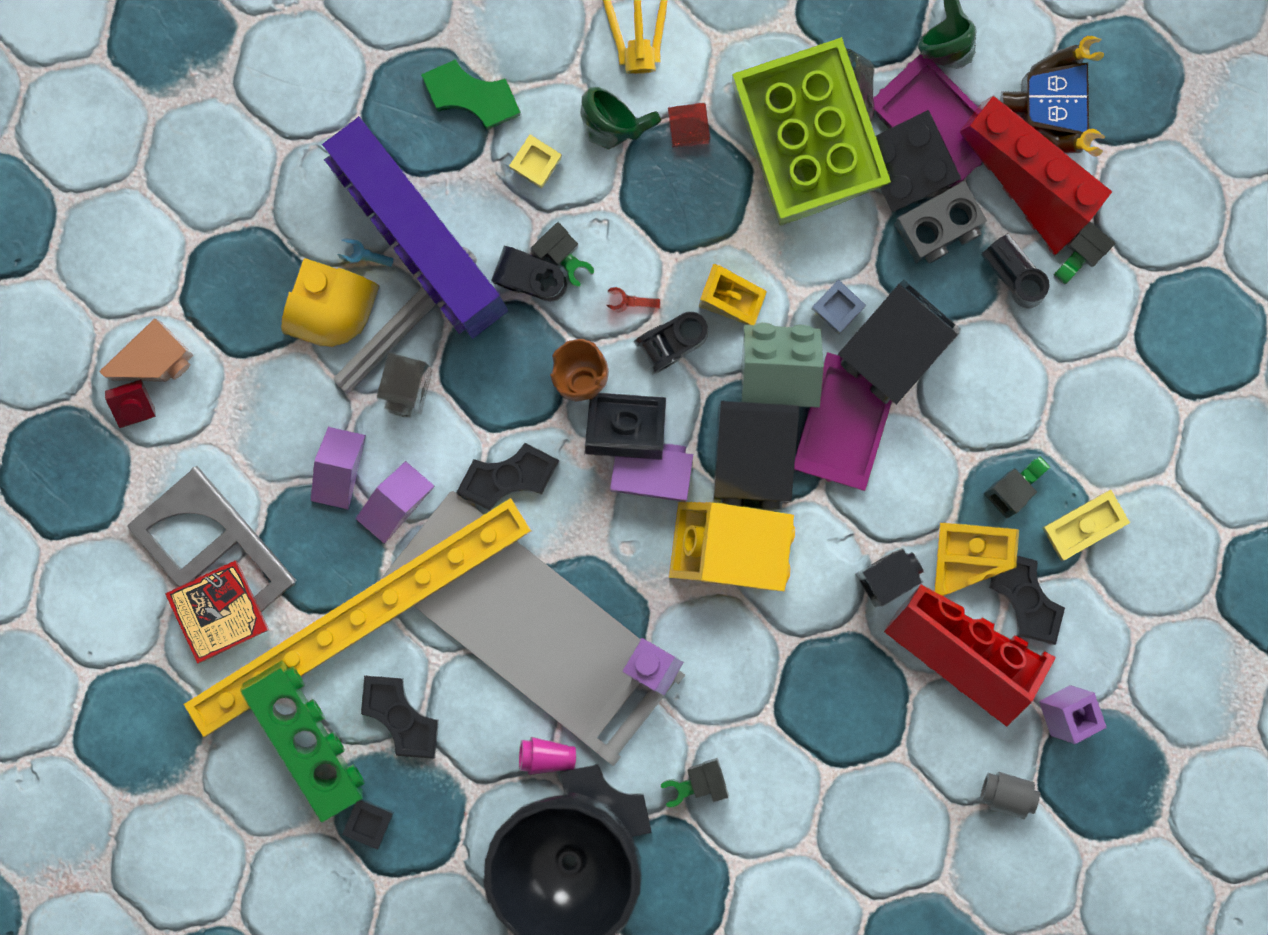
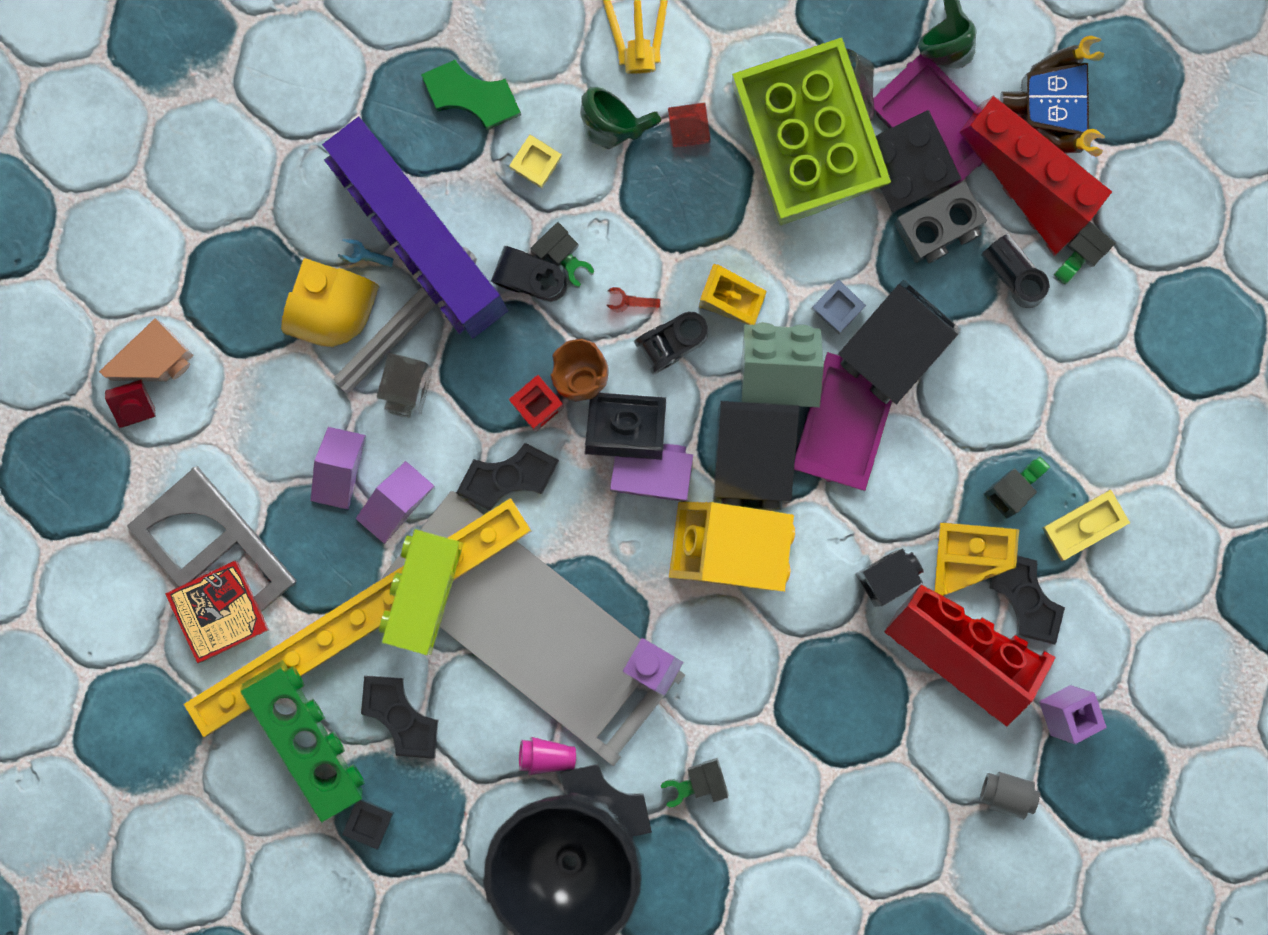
(420, 592): none -> lime brick
(536, 403): none -> red brick

